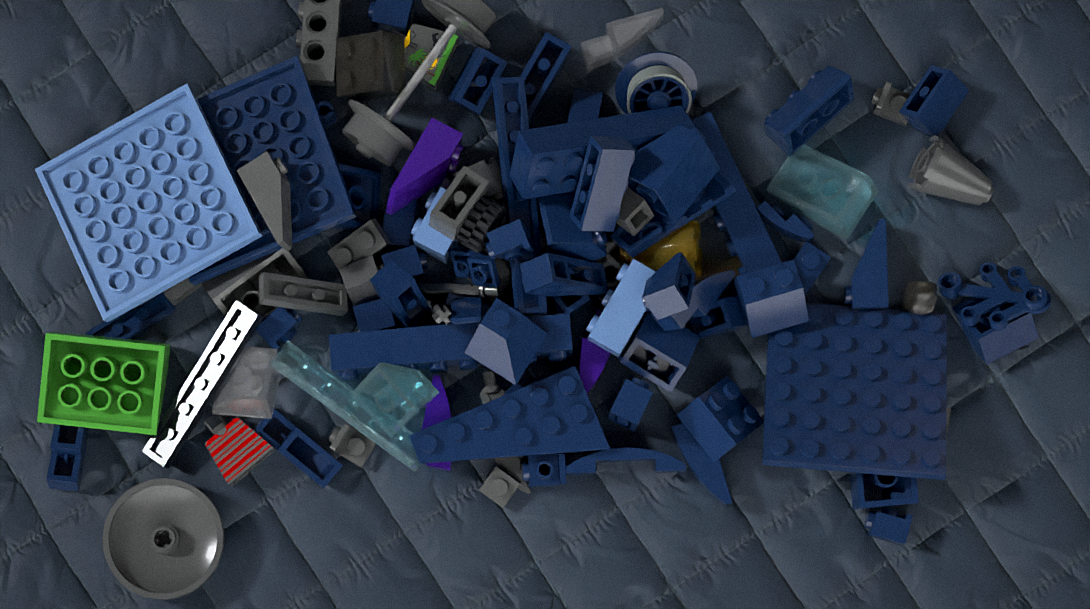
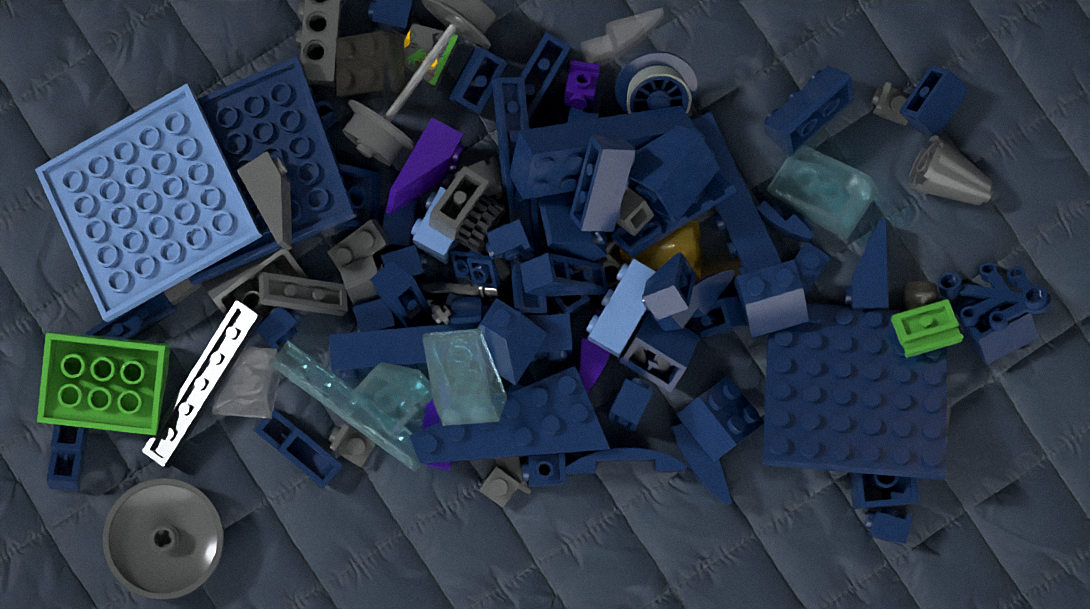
(235, 447): torso -> none
(463, 377): none -> clear light blue slope
(581, 85): none -> dark purple brick
(927, 328): none -> bright green plate

